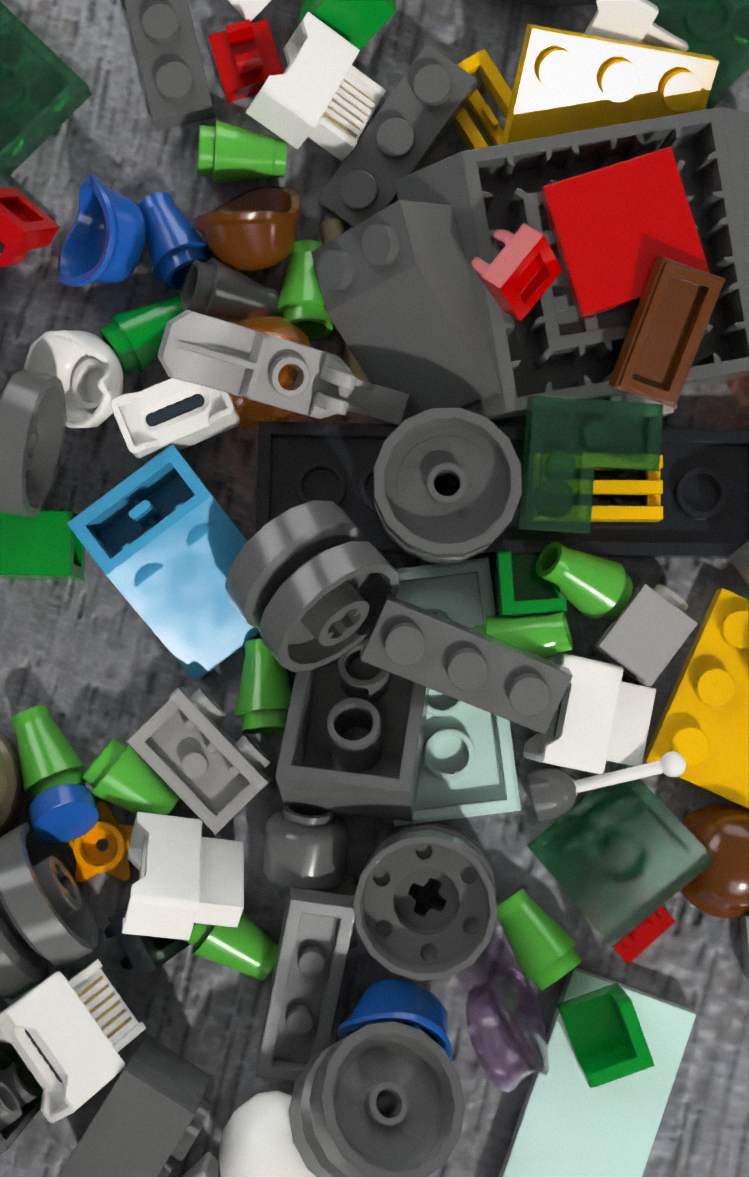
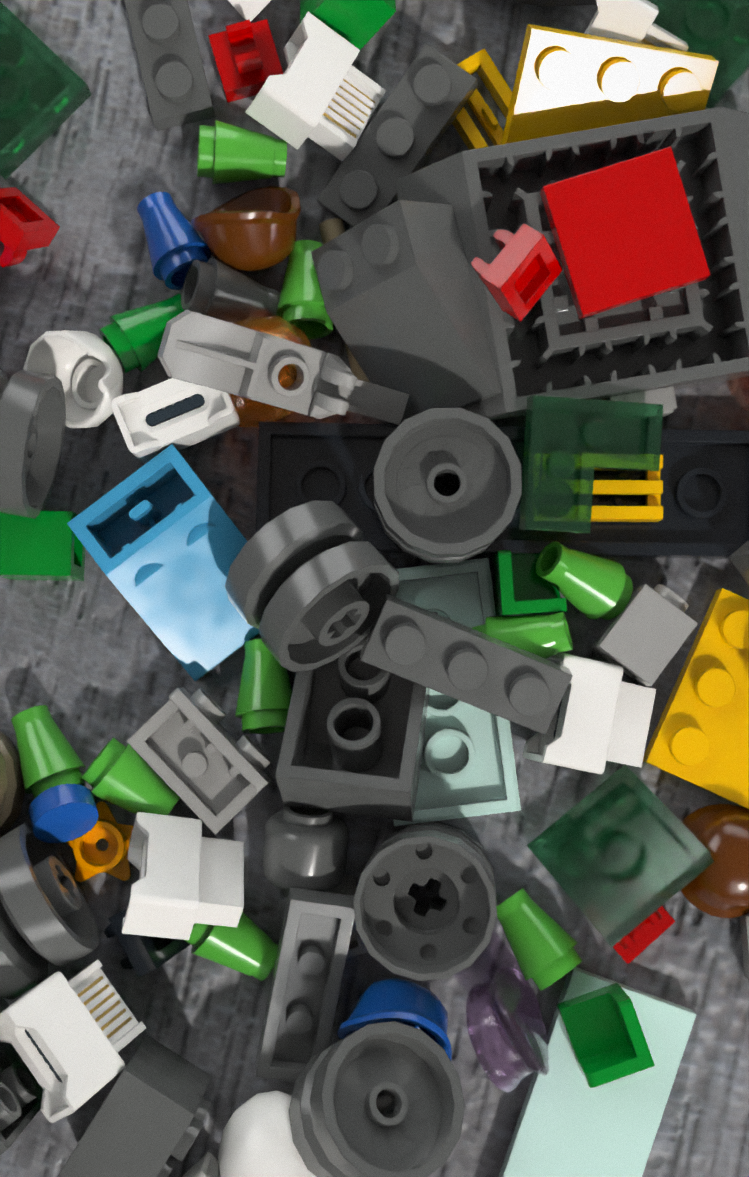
(104, 237): blue helmet -> none
(556, 791): hinge -> none
(666, 331): reddish brown tile -> none

